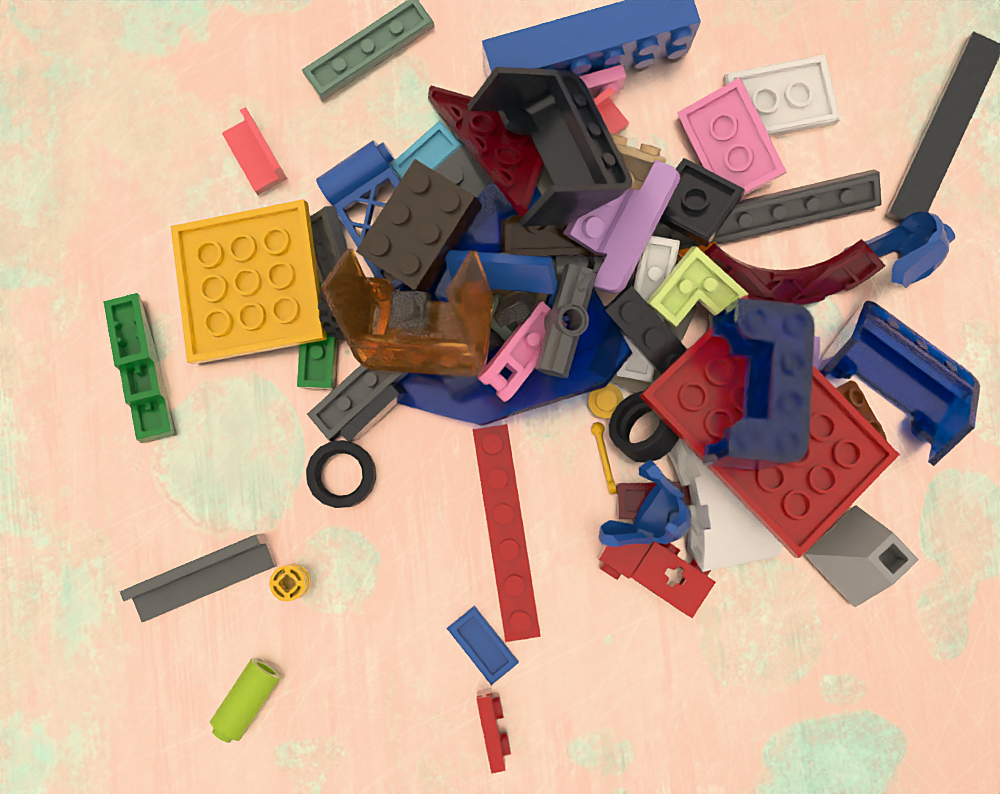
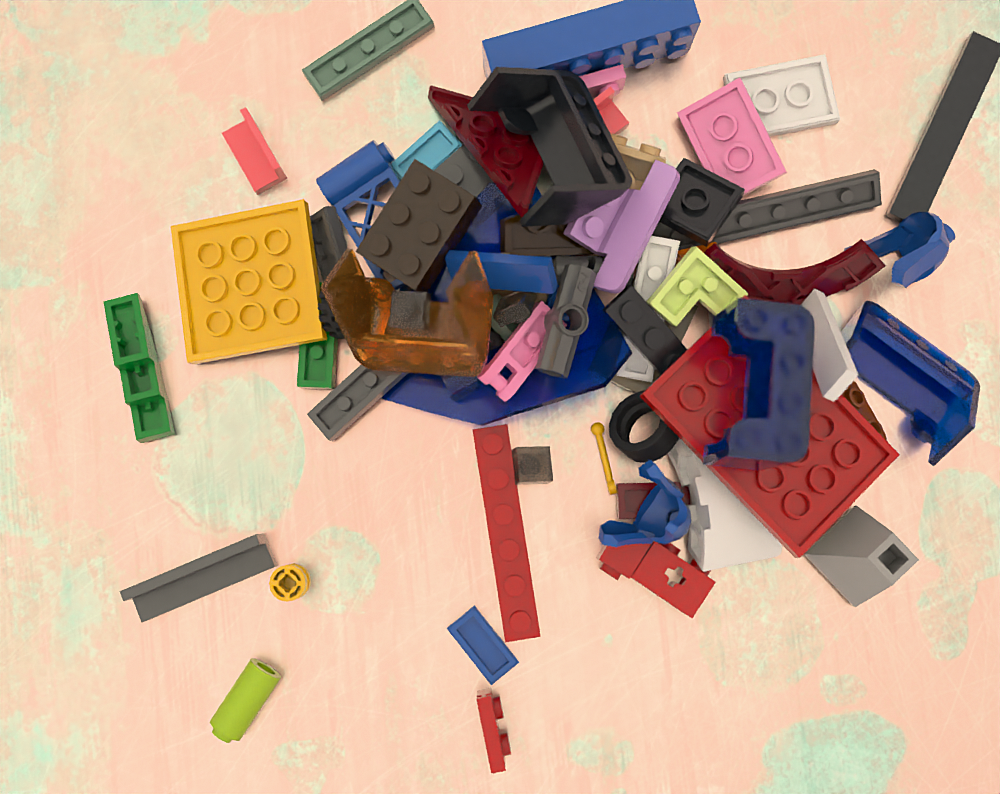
(315, 464): black tyre -> none
(373, 412): black tile -> none
(532, 465): none -> clear smoke plate
(604, 401): yellow plate -> none
(831, 358): none -> white tile

